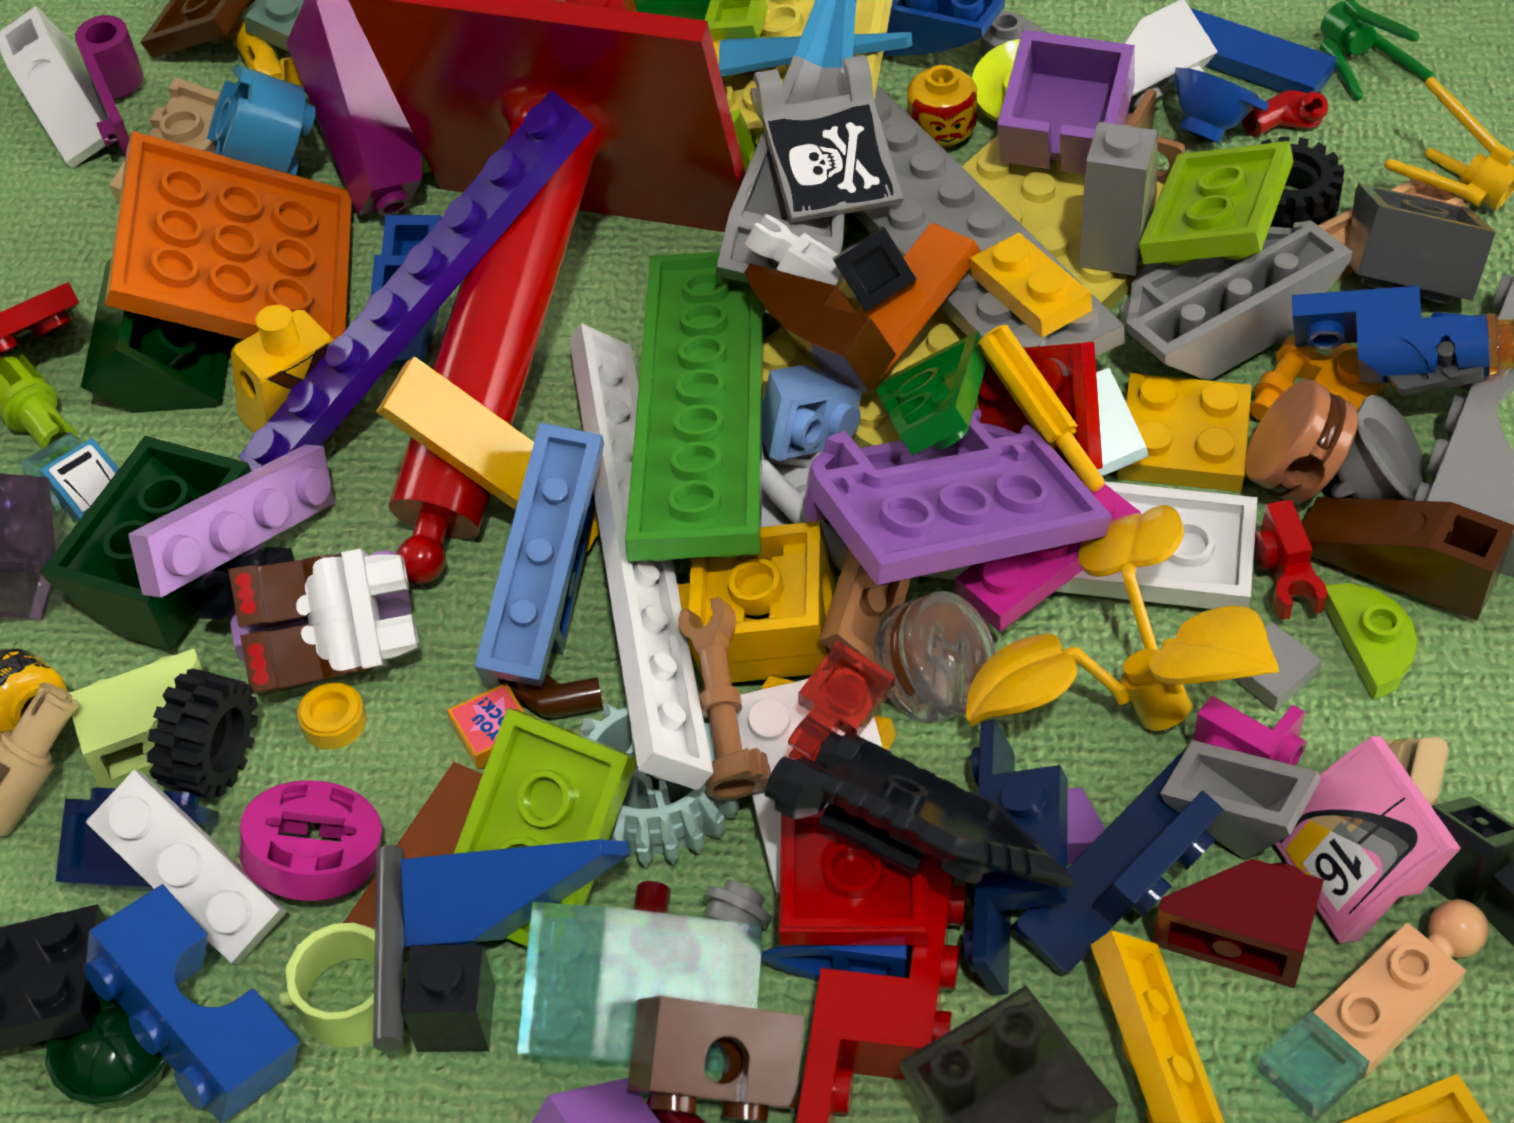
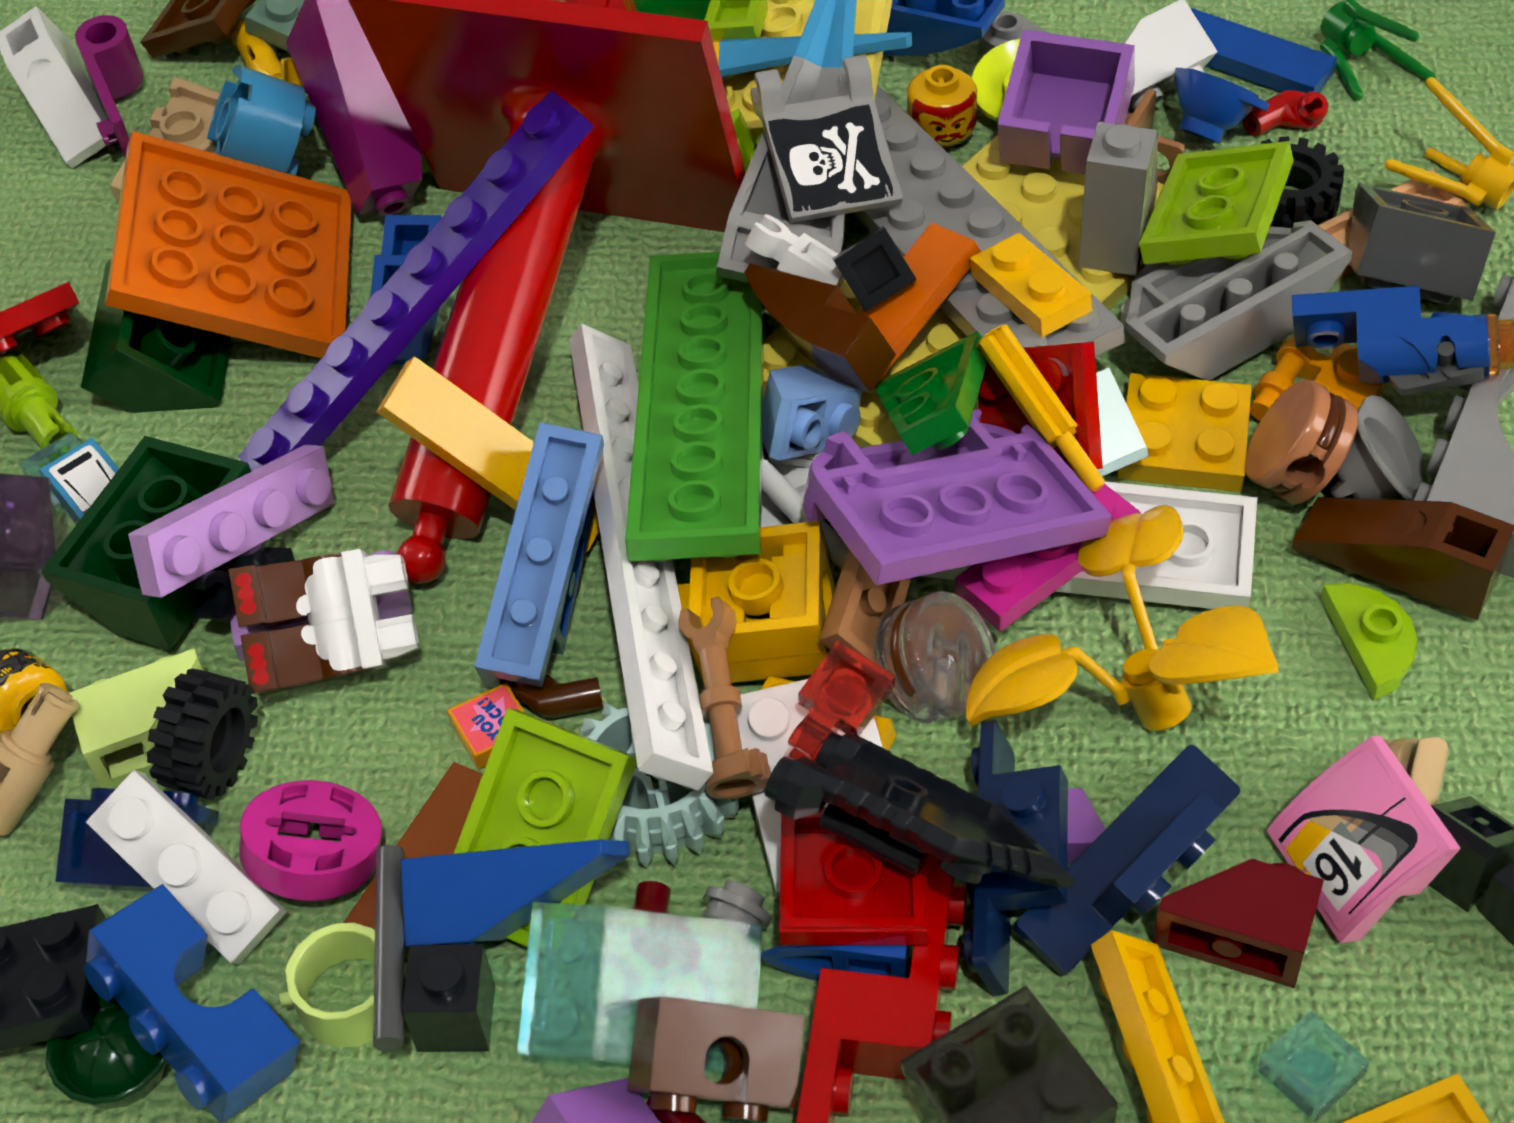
(274, 361): yellow torso -> none
(332, 715): yellow tile -> none
(1231, 729): dark pink bracket -> none
(1257, 794): light grey slope -> none
(1287, 554): red plate -> none
(1296, 669): light grey tile -> none
(1405, 981): light nougat plate -> none

